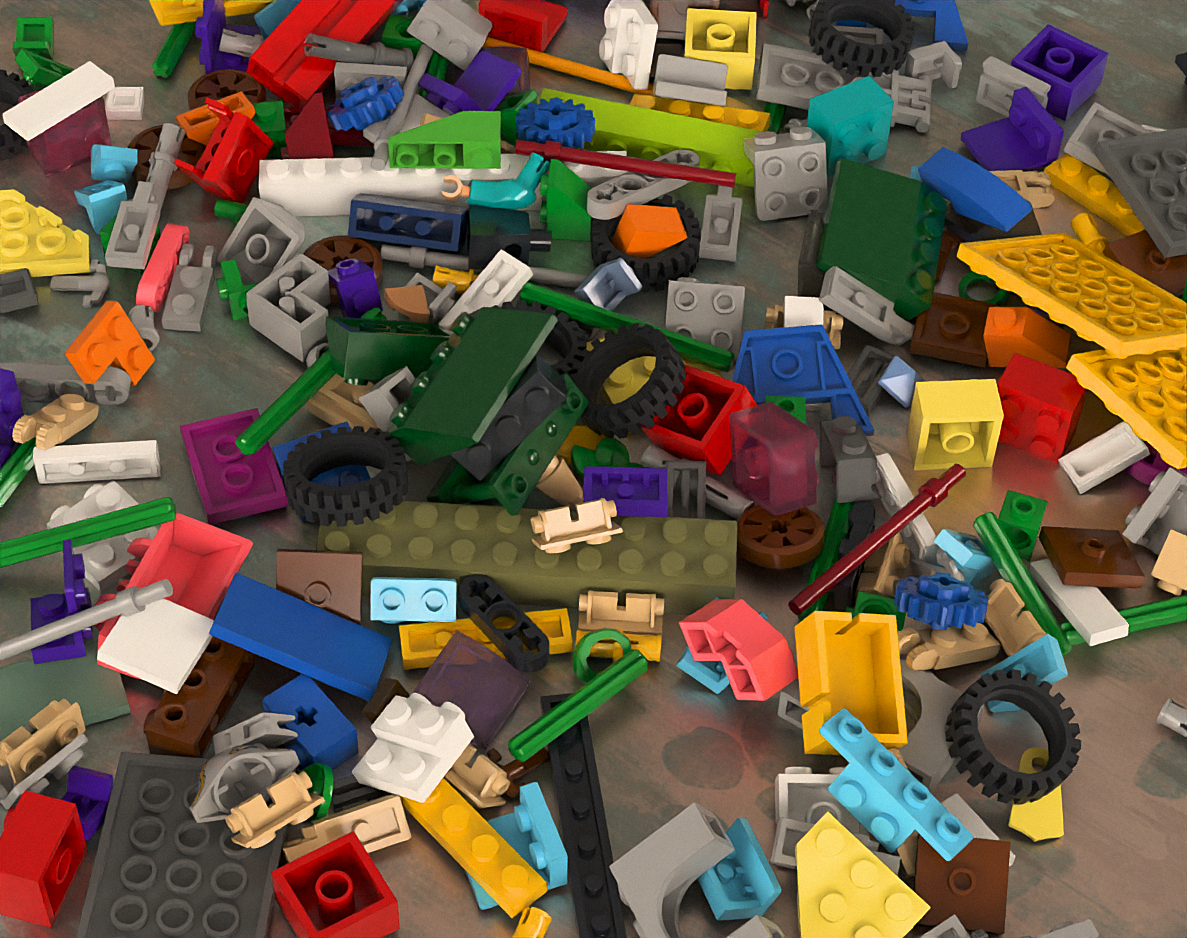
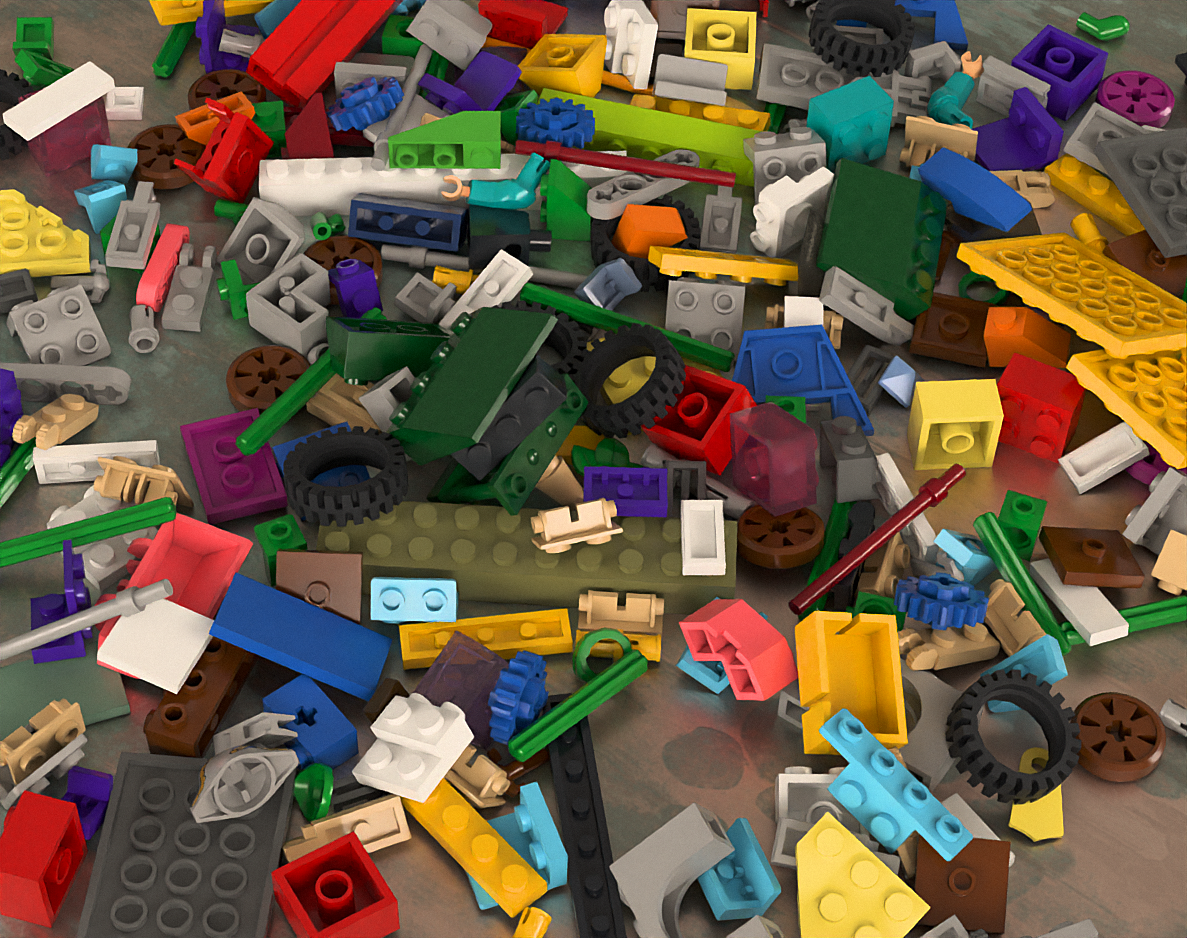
(59, 329): none -> light grey bracket
(109, 341): orange plate -> none
(126, 479): none -> tan hinge
(163, 159): light grey pin -> none
(254, 369): none -> reddish brown wheel
(275, 535): none -> green bracket
(290, 805): tan hinge -> none
(325, 227): none -> green arm
(358, 53): dark grey pin -> none
(408, 301): medium nougat tile -> none
(505, 640): black beam -> none
(517, 696): none -> blue gear
(565, 64): none -> yellow slope
(702, 537): none -> white tile
(709, 264): none -> yellow plate
(785, 211): none -> white plate
(927, 136): none -> tan hinge
(947, 101): none -> teal arm
(1105, 28): none -> green arm
(1135, 724): none -> reddish brown wheel
(1137, 97): none -> magenta wheel

